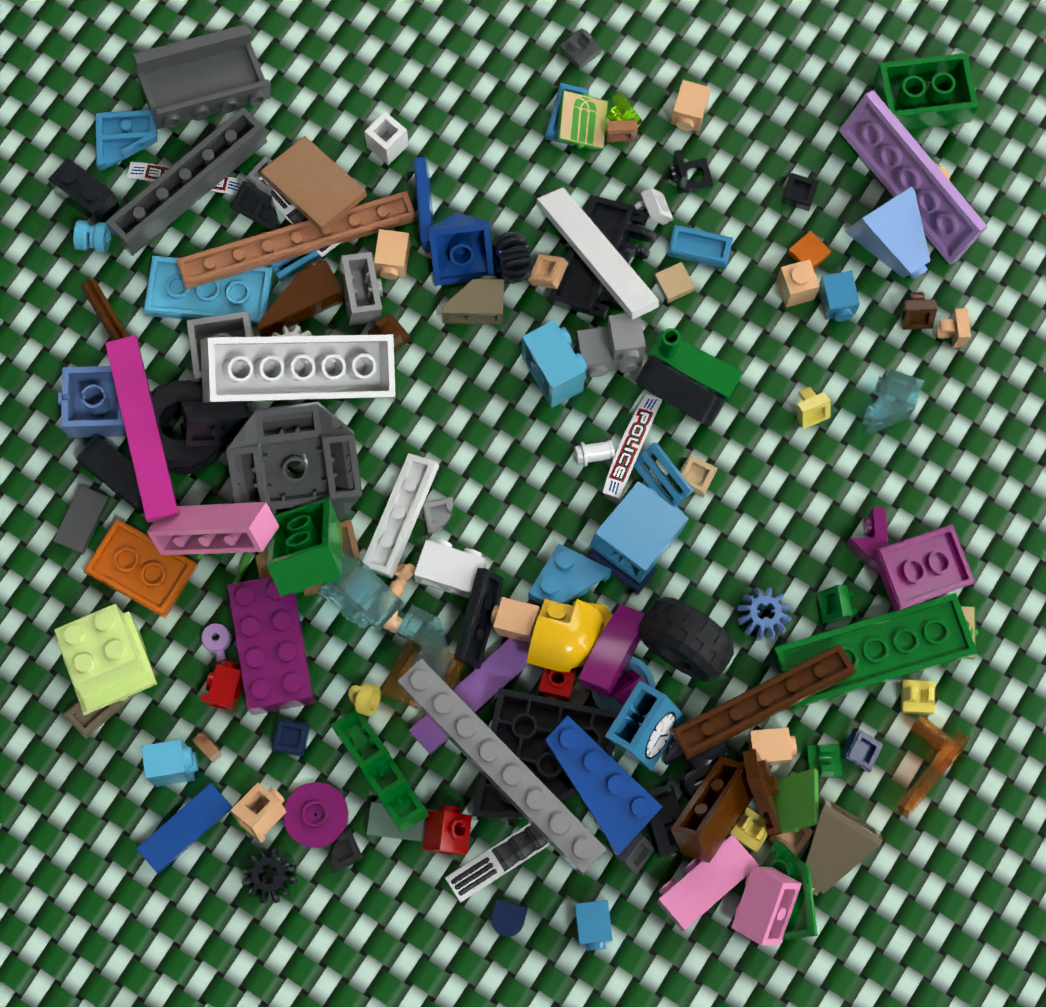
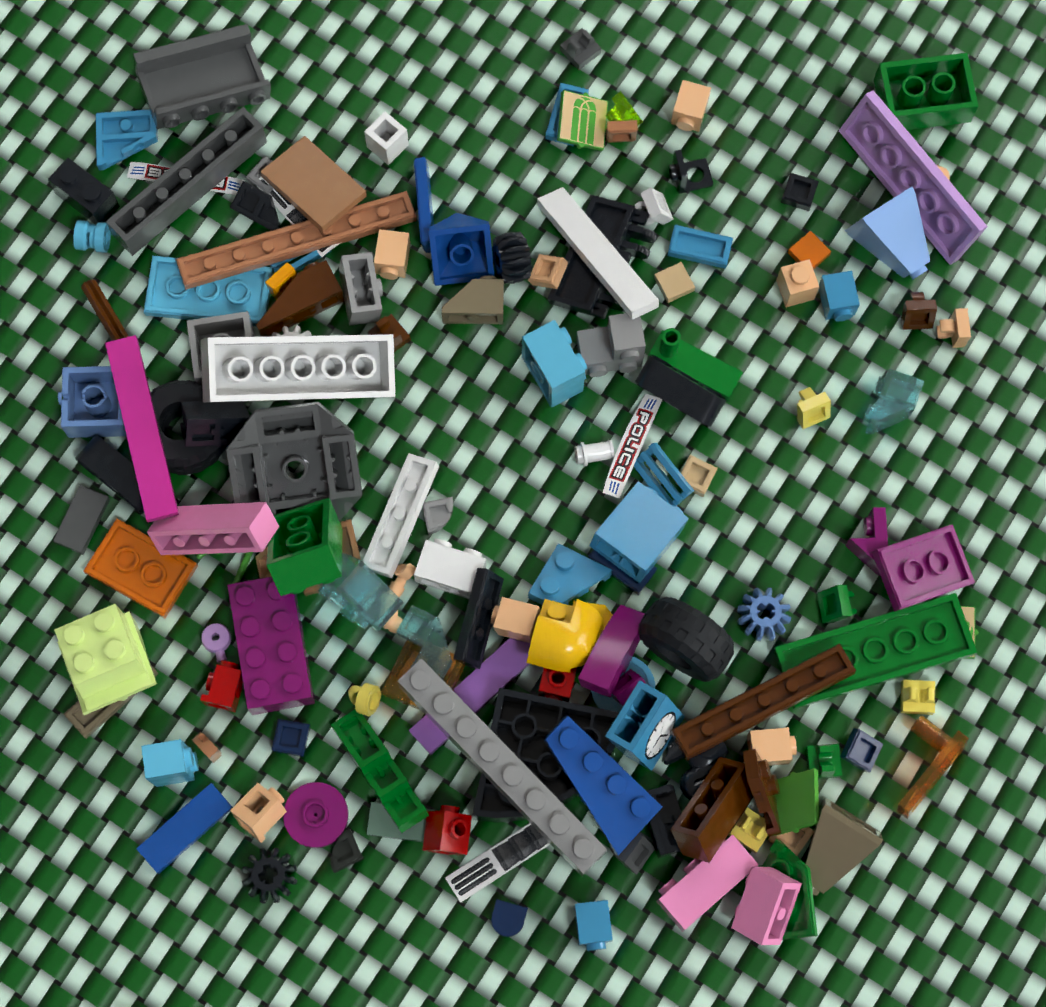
(280, 280): none -> light orange tile

